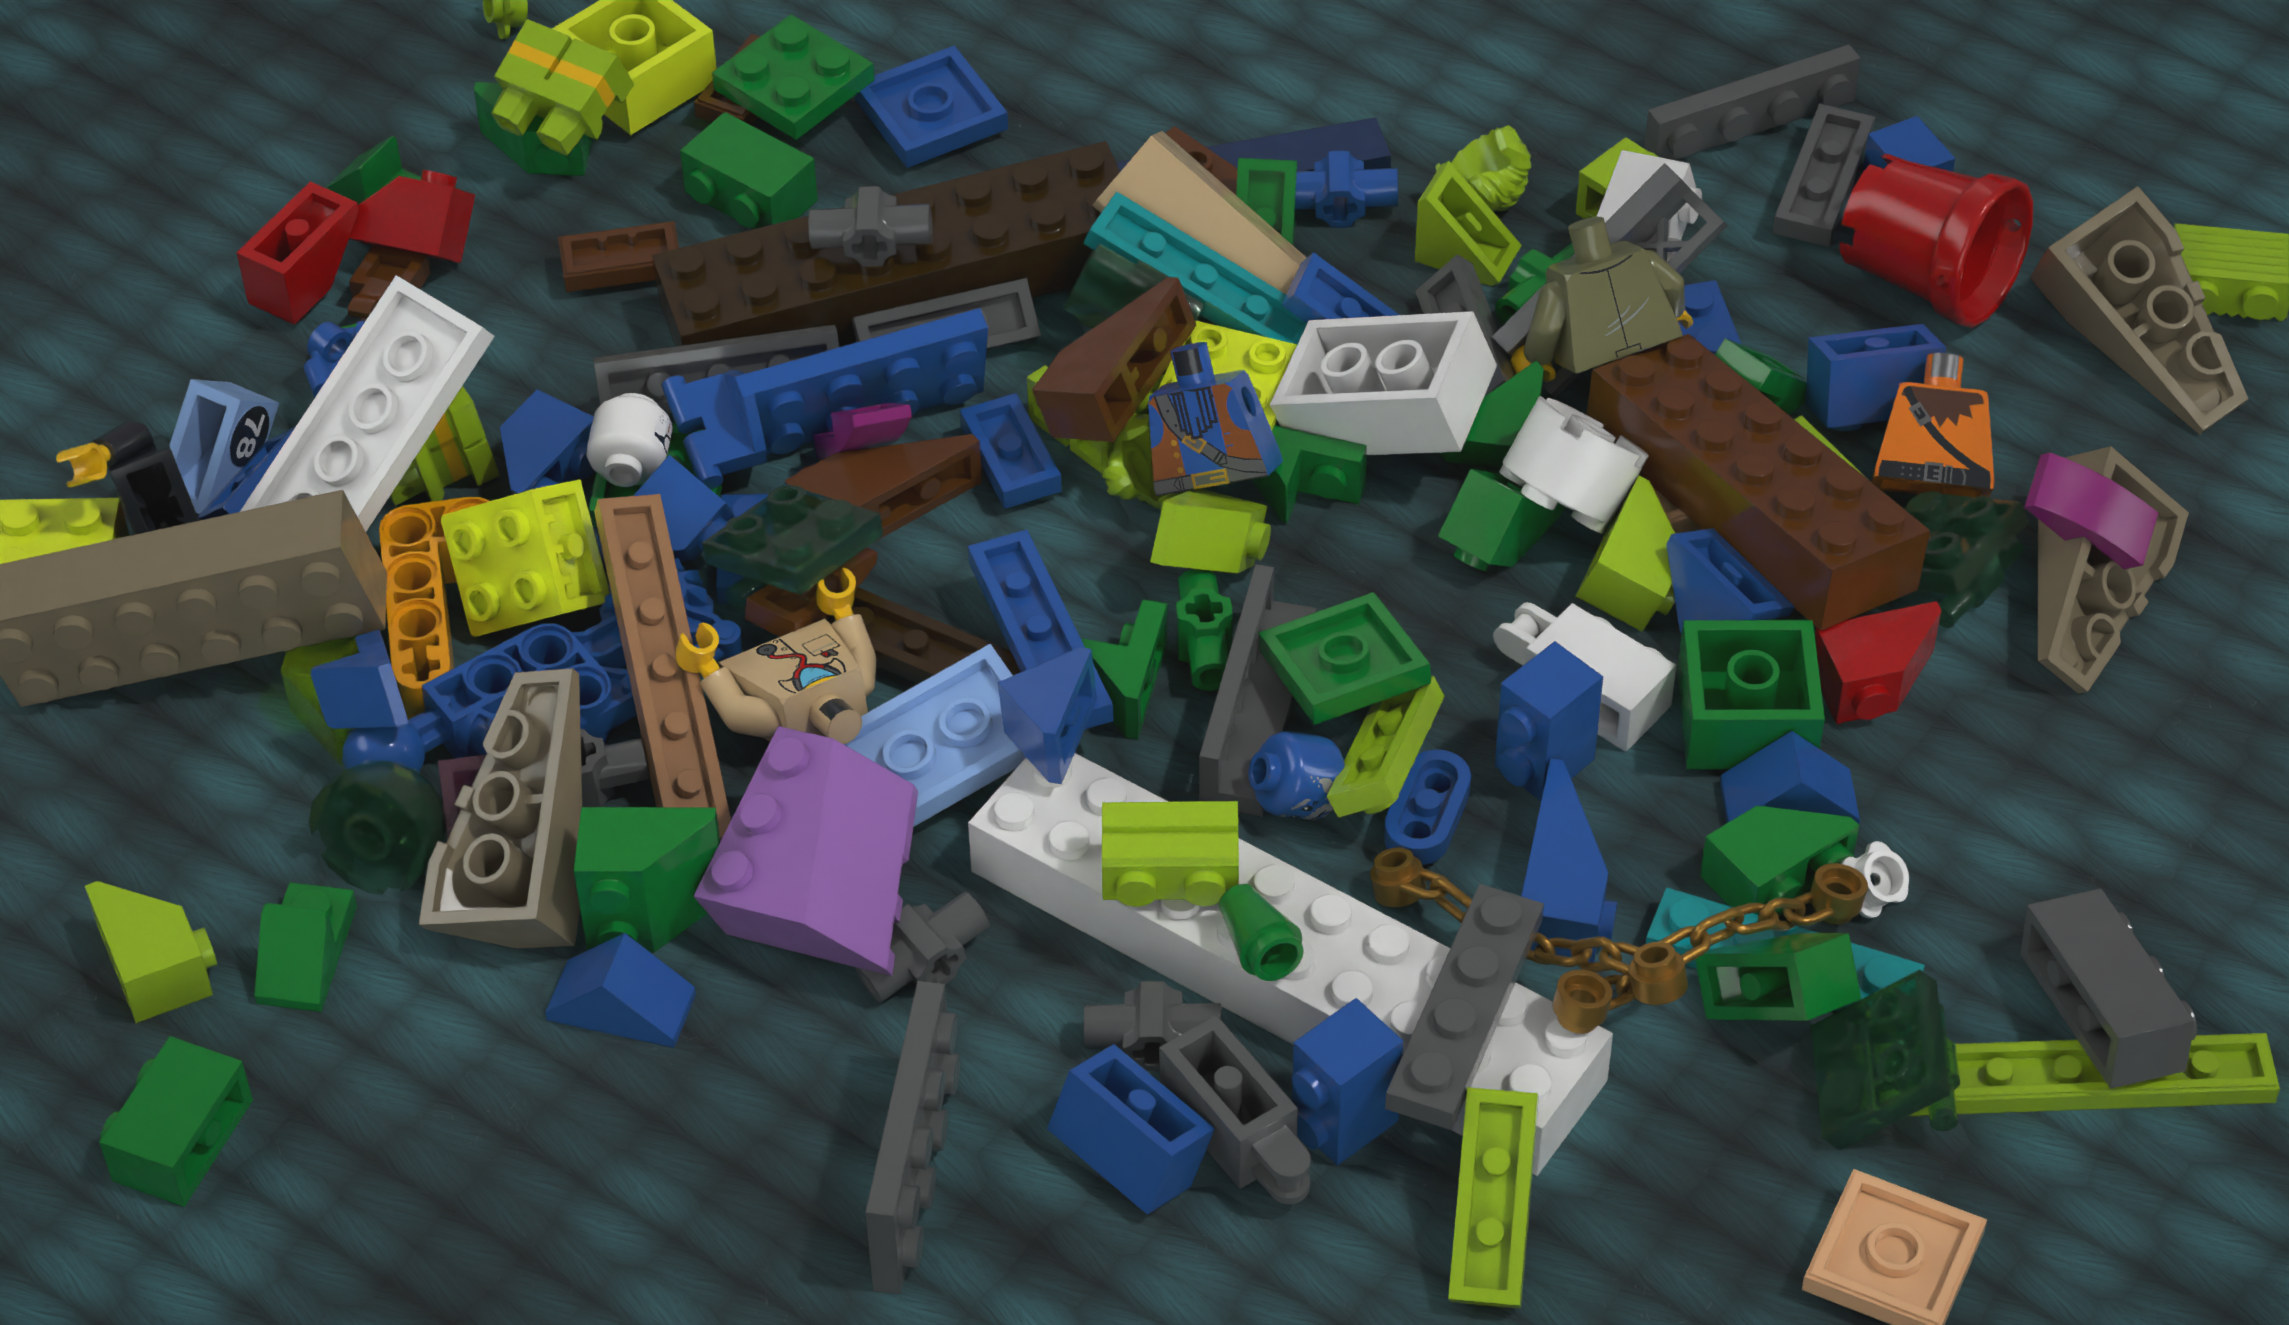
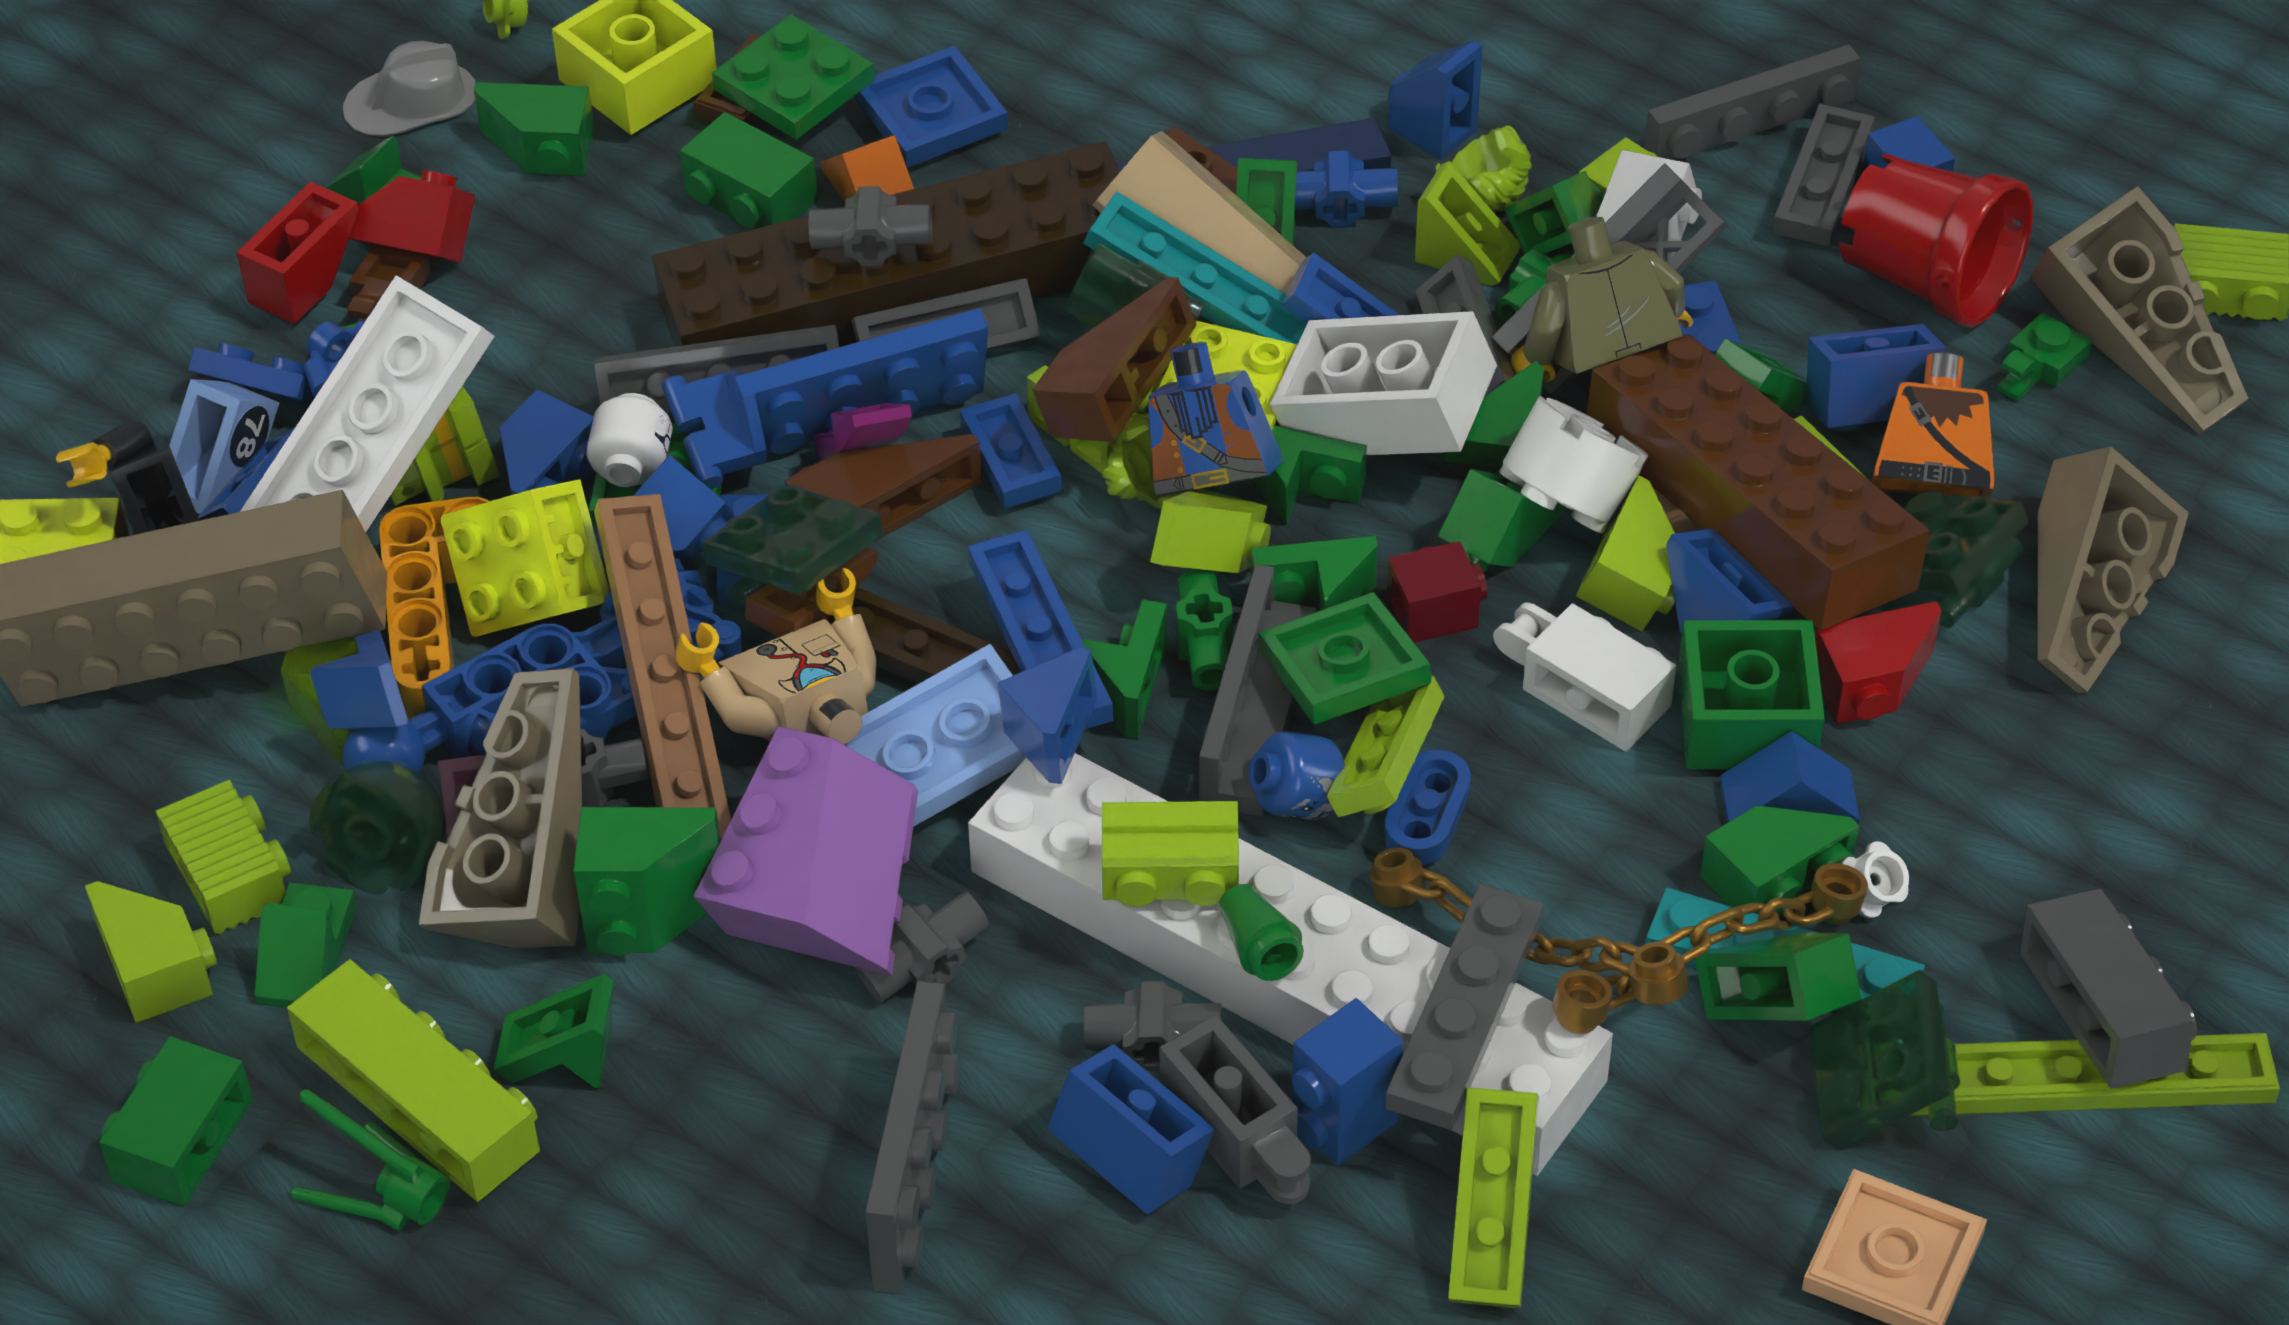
(223, 854): none -> lime brick
(234, 364): none -> blue plate
(406, 1182): none -> green plant
(411, 90): none -> light grey piece
(415, 1078): none -> lime brick
(558, 81): lime hips -> none
(558, 1030): none -> green slope
(614, 255): reddish brown plate -> none
(622, 993): blue slope -> none
(869, 165): none -> orange slope
(1321, 570): none -> green slope
(1435, 591): none -> dark red brick
(1438, 99): none -> blue slope
(1544, 217): none -> green slope
(1547, 713): blue brick -> none
(1567, 867): blue slope -> none
(2043, 352): none -> green plate
(2089, 505): magenta slope -> none

